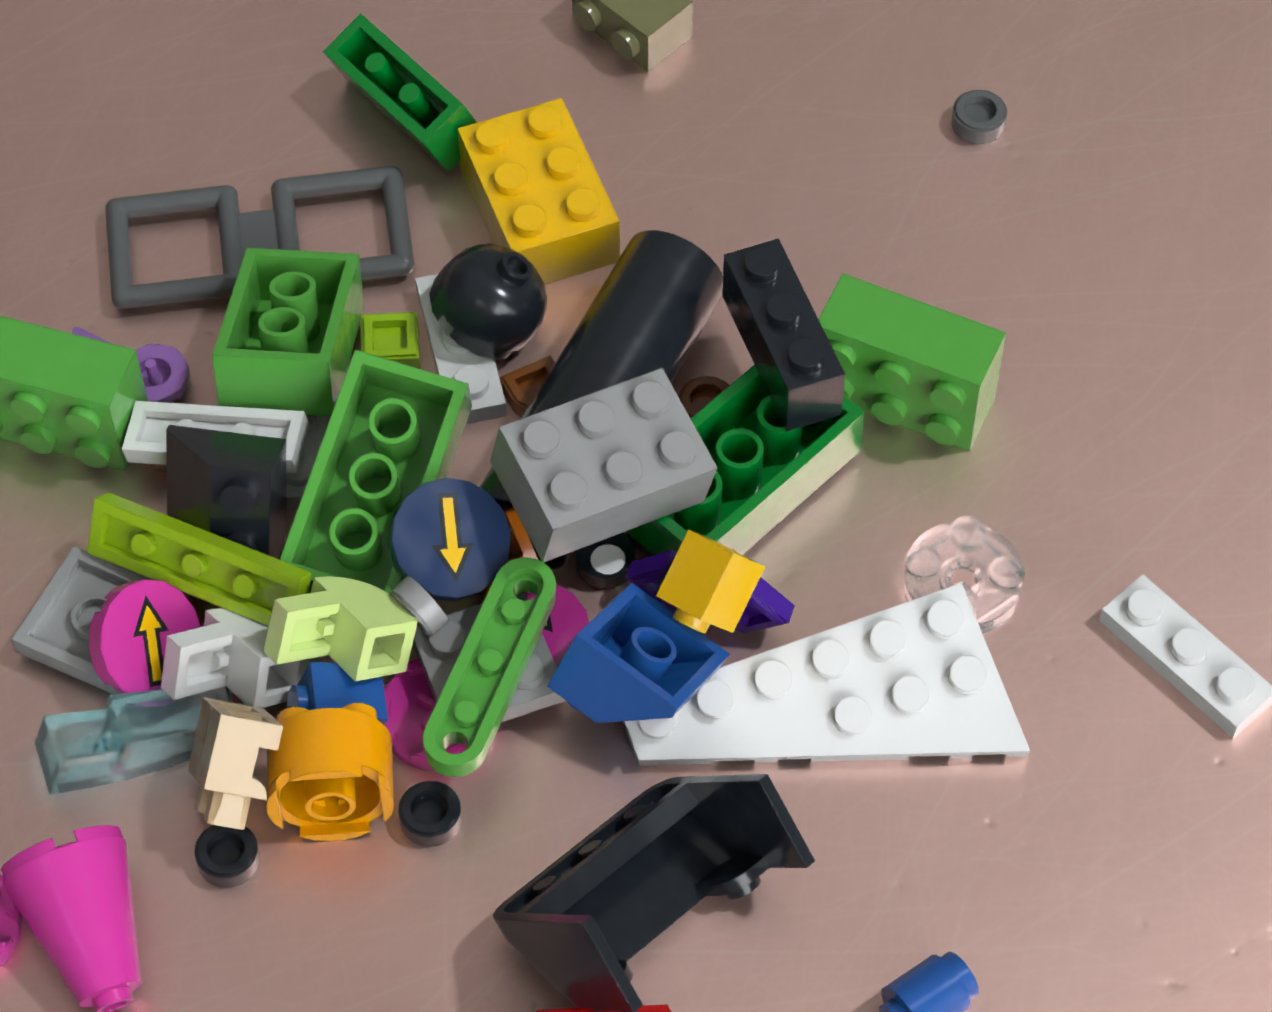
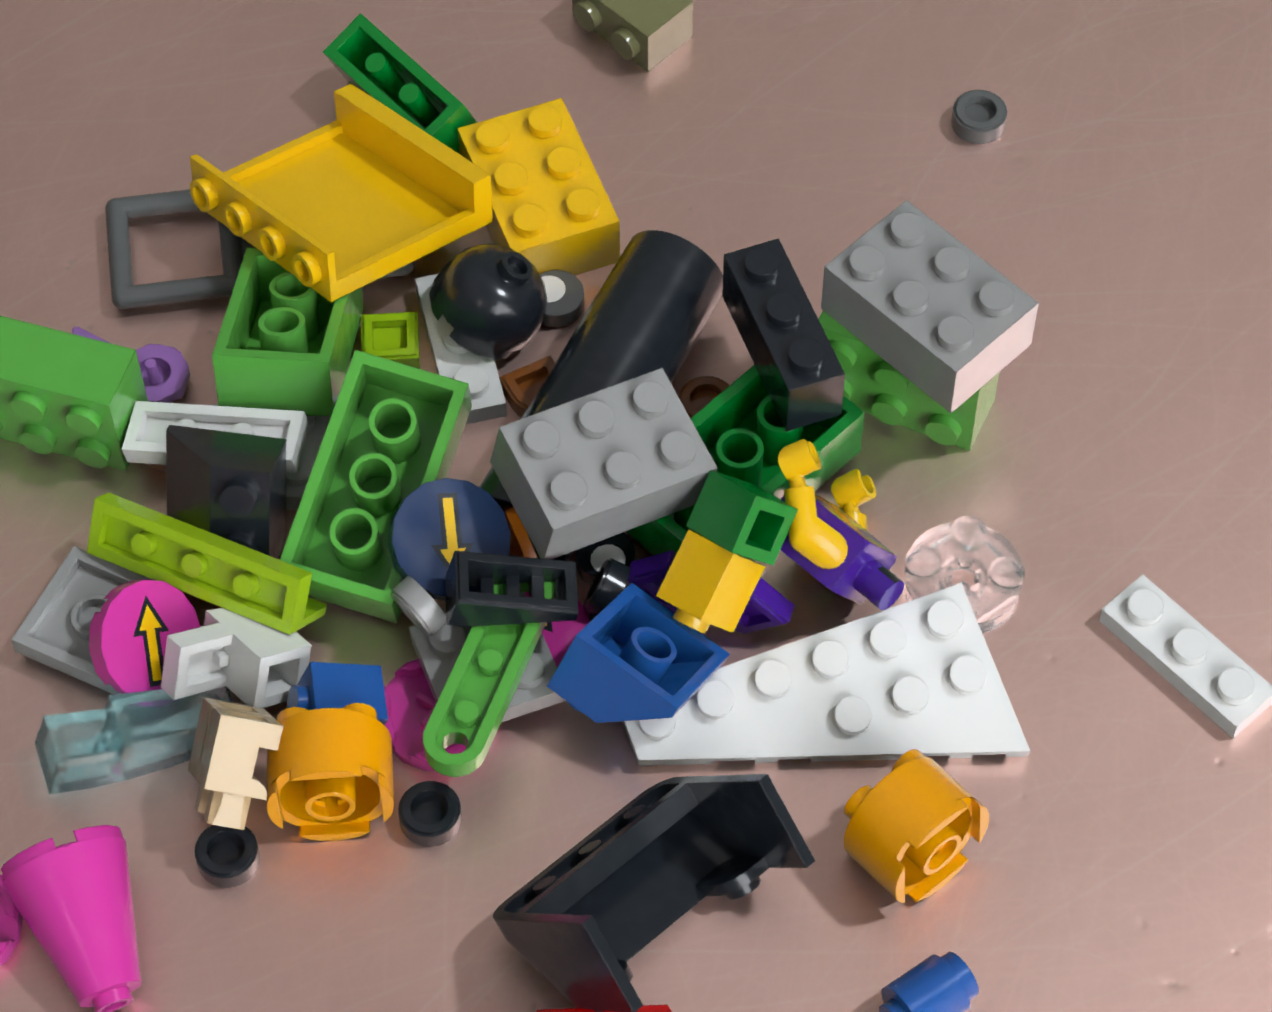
(348, 197): none -> yellow panel
(348, 621): yellowish green brick -> none
(489, 609): none -> black slope
(564, 298): none -> dark grey tile
(606, 586): none -> black tile
(741, 517): none -> green brick
(833, 540): none -> torso
(913, 827): none -> light orange brick
(928, 305): none -> light grey brick

